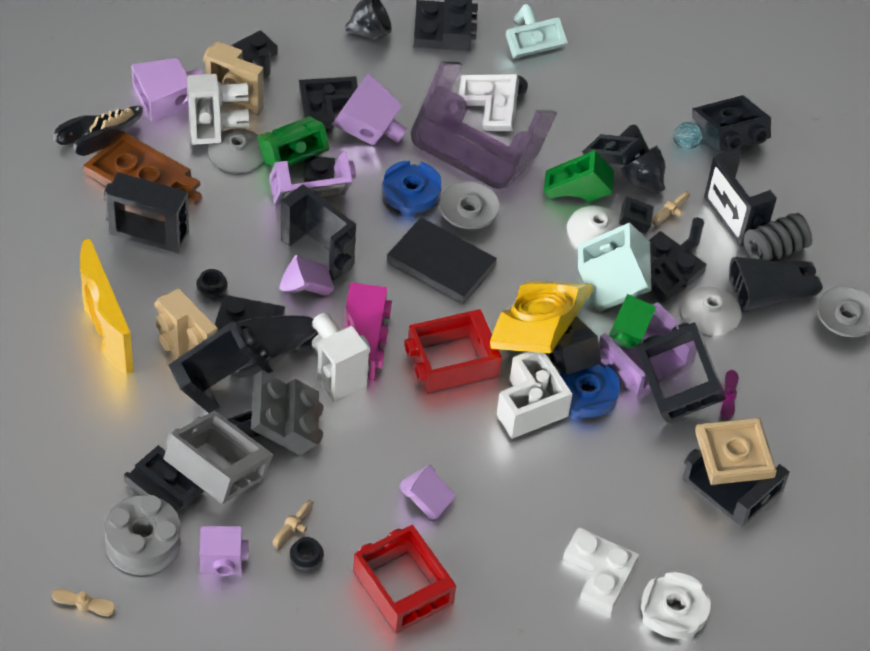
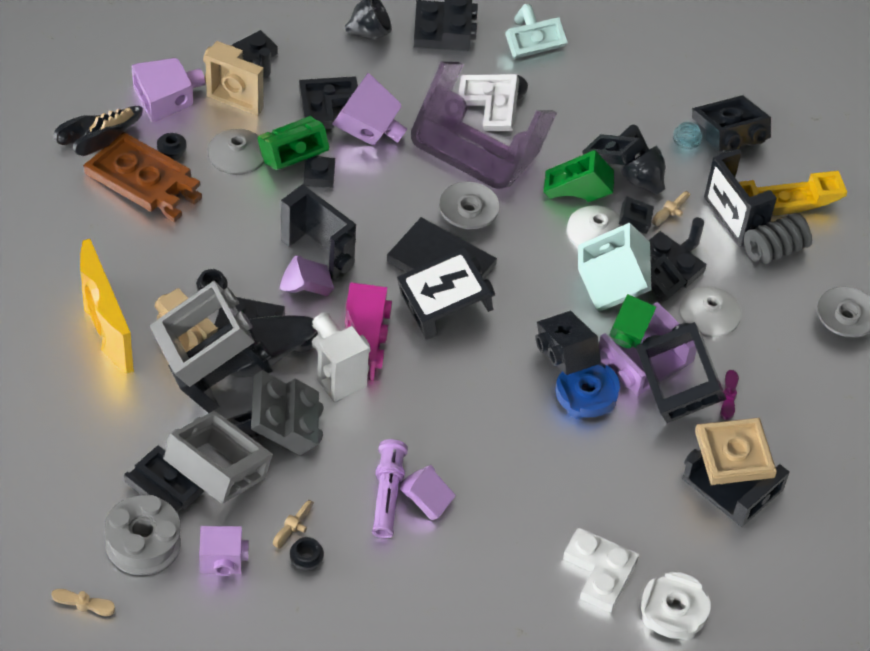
(150, 197): black window -> none
(172, 145): none -> black plate
(189, 314): none -> light grey window
(204, 104): white brick -> none
(337, 186): lavender panel -> none
(389, 476): none -> lavender pin
(411, 200): blue plate -> none
(417, 605): red window -> none
(444, 288): none -> panel
(446, 329): red window -> none
(537, 395): white brick -> none
(539, 316): yellow slope -> none
(771, 282): black piece -> none
(802, 196): none -> yellow slope

